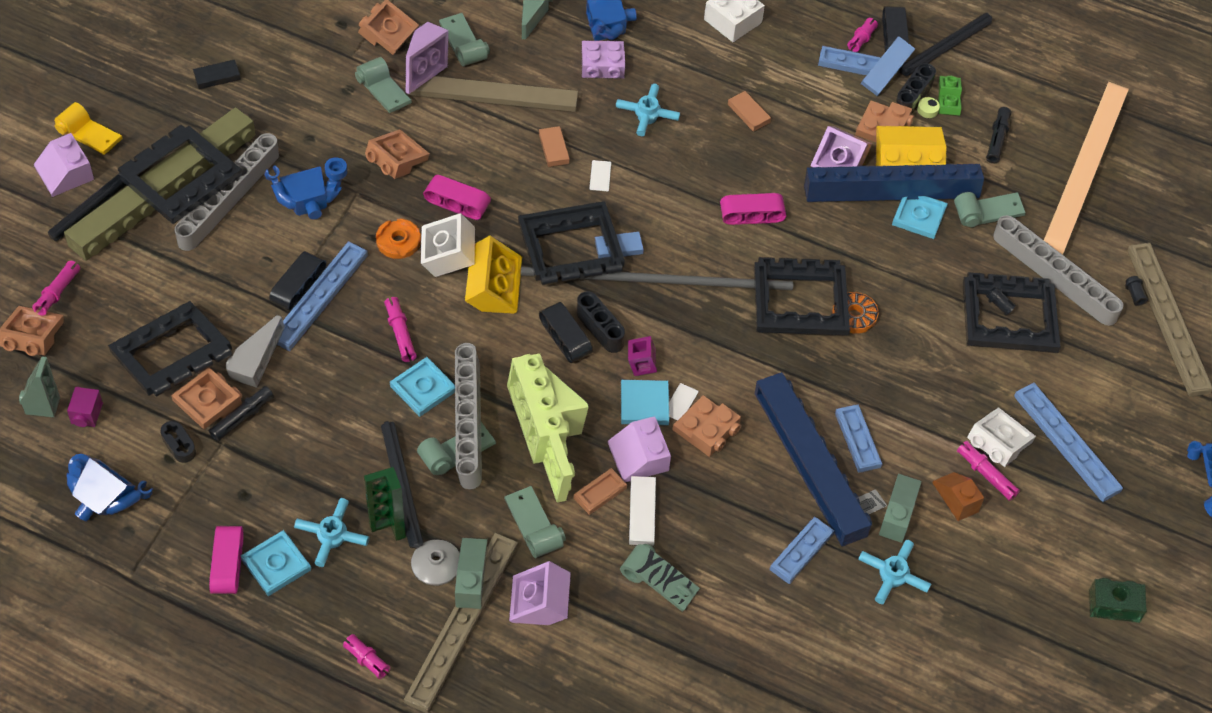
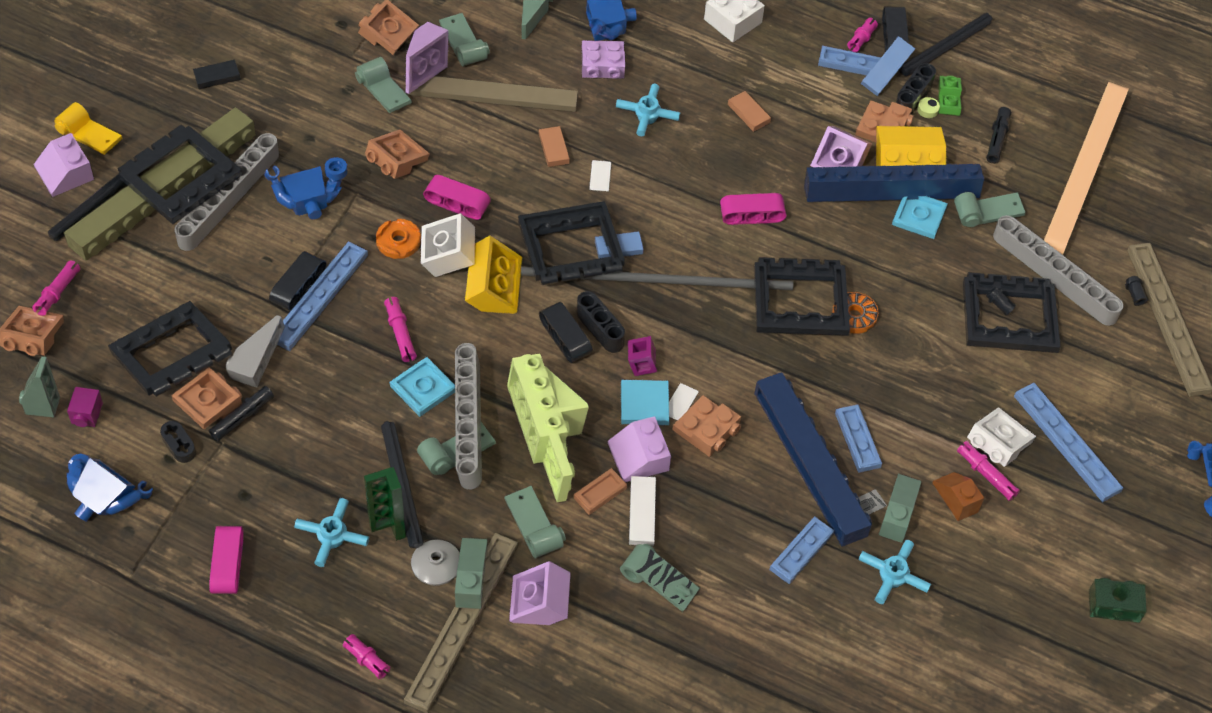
(275, 563): medium azure tile -> none

